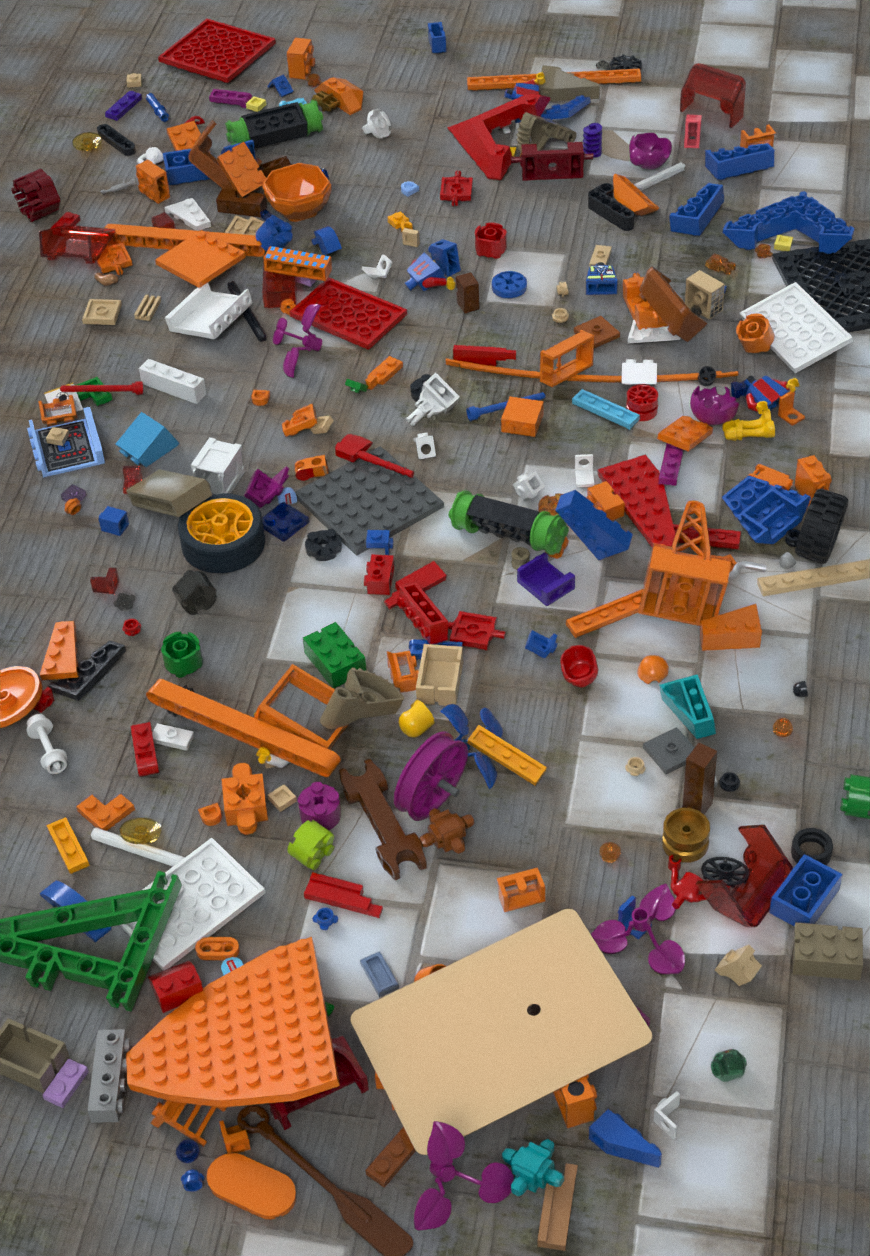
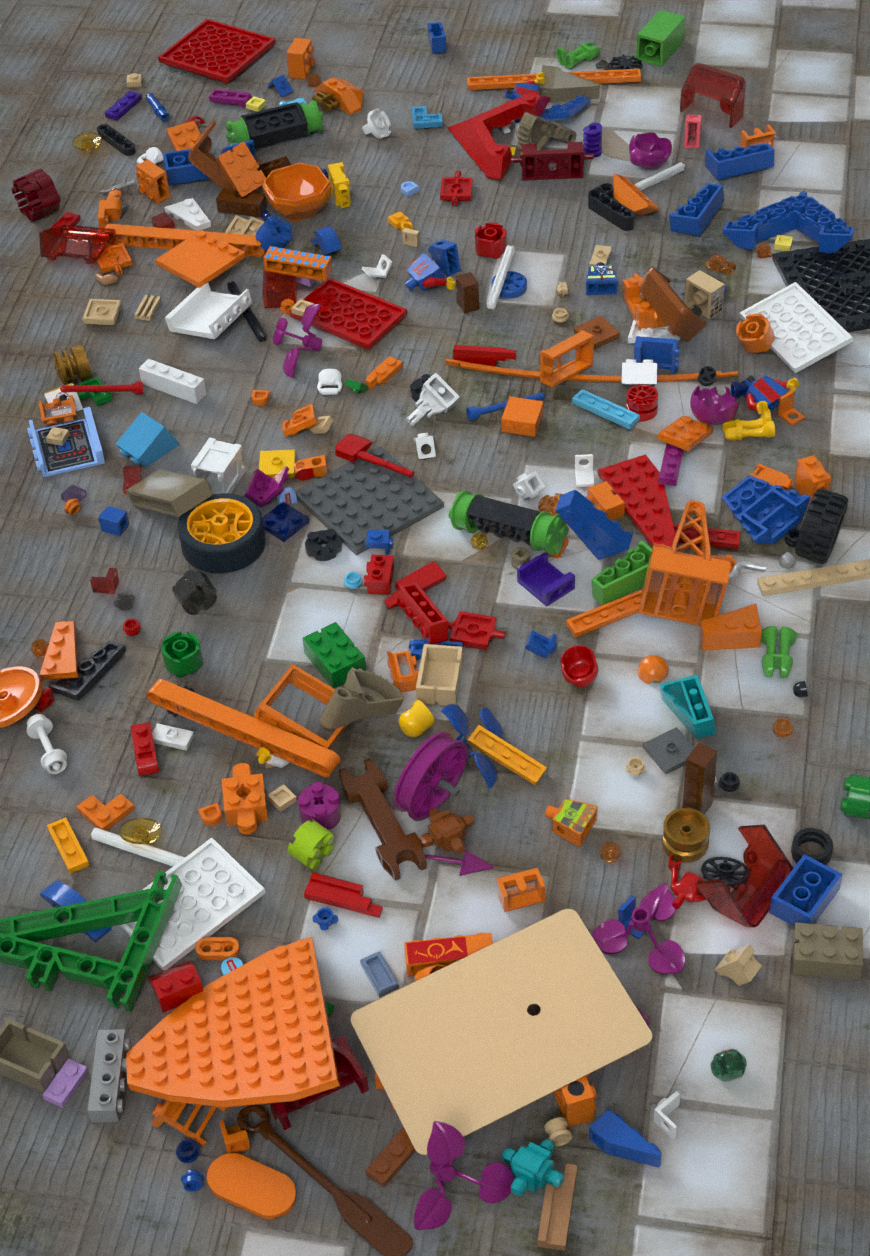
(39, 647): none -> clear orange plate
(72, 365): none -> pearl gold wheel
(111, 208): none -> orange plate
(274, 461): none -> yellow plate
(300, 307): none -> tan plate
(329, 377): none -> white piece
(340, 185): none -> yellow hips
(353, 580): none -> medium azure plate
(424, 120): none -> dark azure plate
(442, 950): none -> brick
(470, 863): none -> magenta piece
(482, 543): none -> clear yellow plate
(500, 277): none -> white axle
(558, 1131): none -> tan wheel
(572, 820): none -> torso
(584, 51): none -> bright green piece
(623, 577): none -> bright green wedge
(660, 38): none -> bright green brick
(660, 350): none -> blue panel
(777, 661): none -> bright green piece

